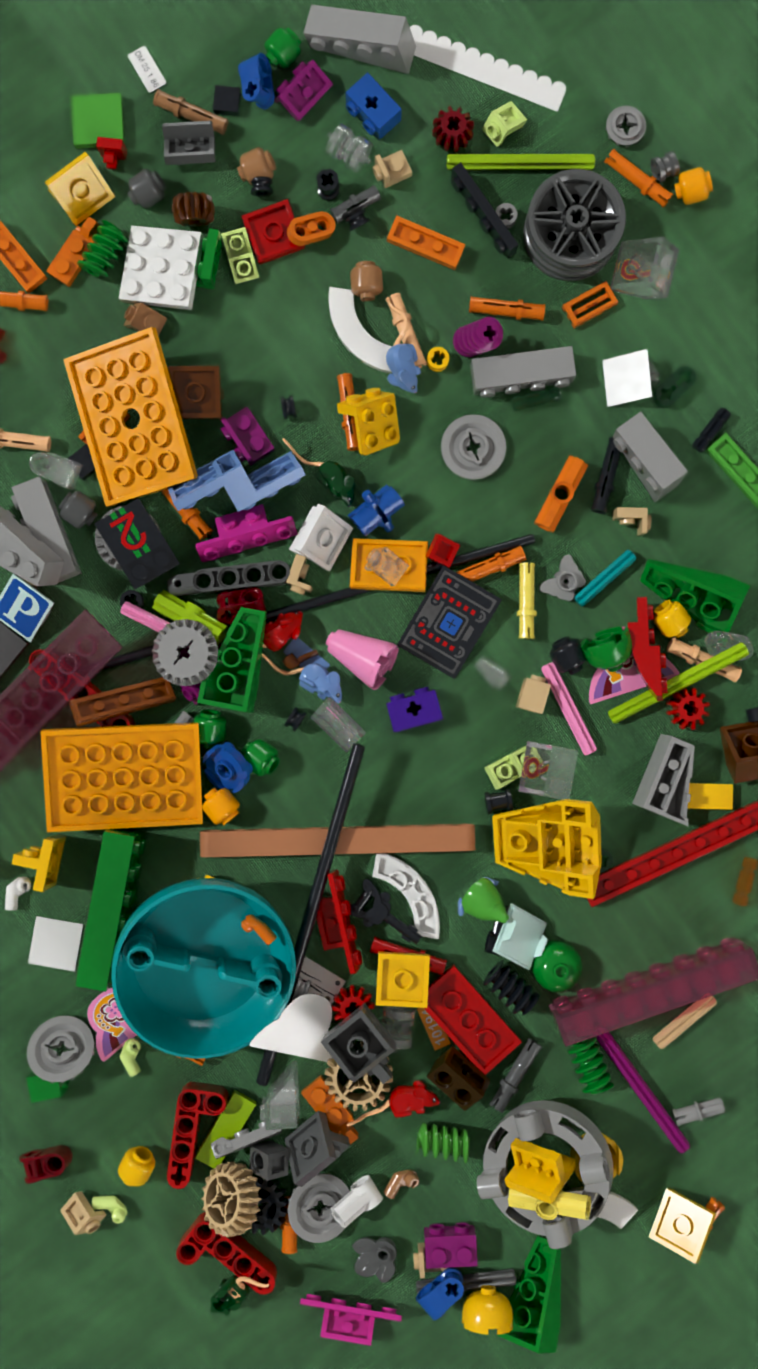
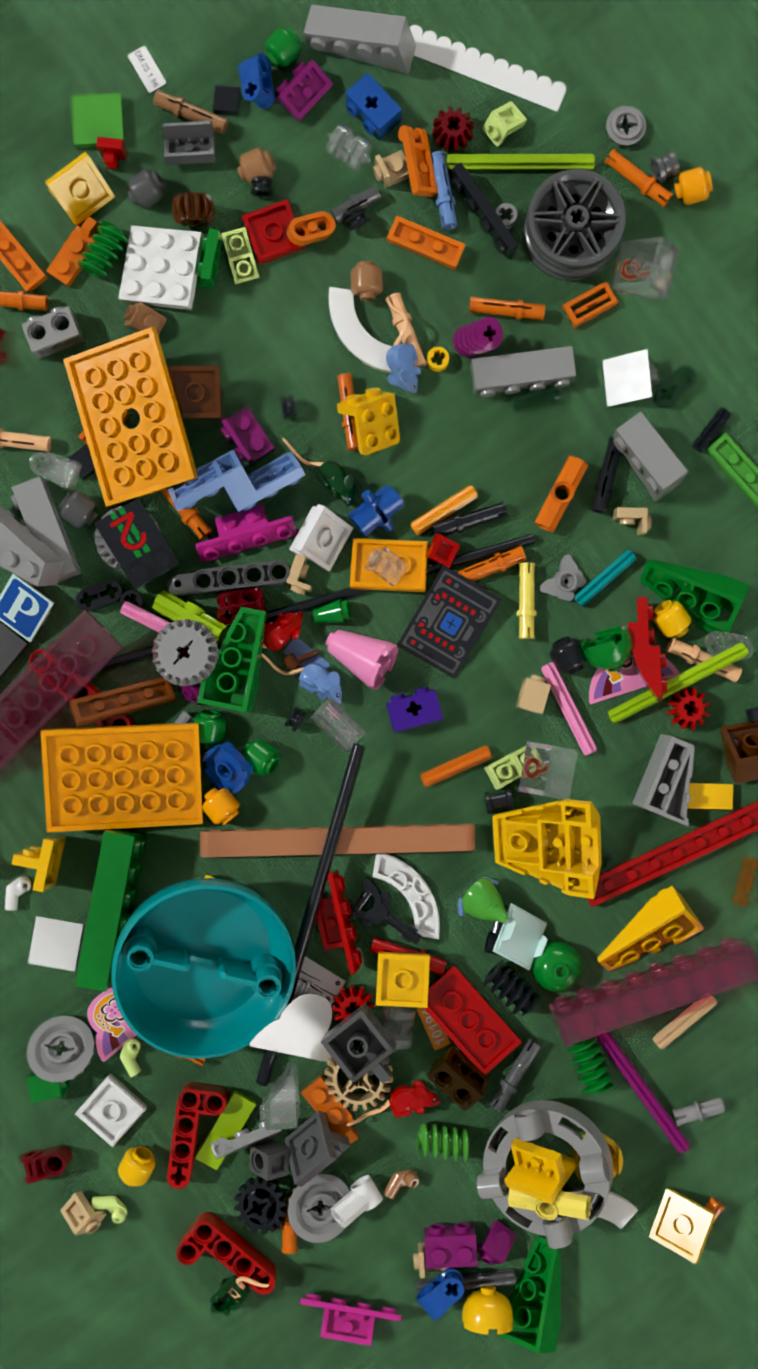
(54, 339): none -> light grey brick
(99, 589): none -> black beam
(111, 1110): none -> white tile
(231, 1199): tan gear -> none
(261, 928): orange arm -> none
(326, 177): black bush -> none
(334, 612): none -> green cone
(372, 1258): dark grey plate -> none
(418, 161): none -> orange plate
(444, 510): none -> light orange axle
(445, 201): none -> medium blue pin
(455, 766): none -> orange axle
(458, 524): none -> black pin
(482, 432): light grey gear -> none
(493, 673): clear cone -> none
(496, 1244): none -> magenta bracket
(659, 922): none -> yellow wedge

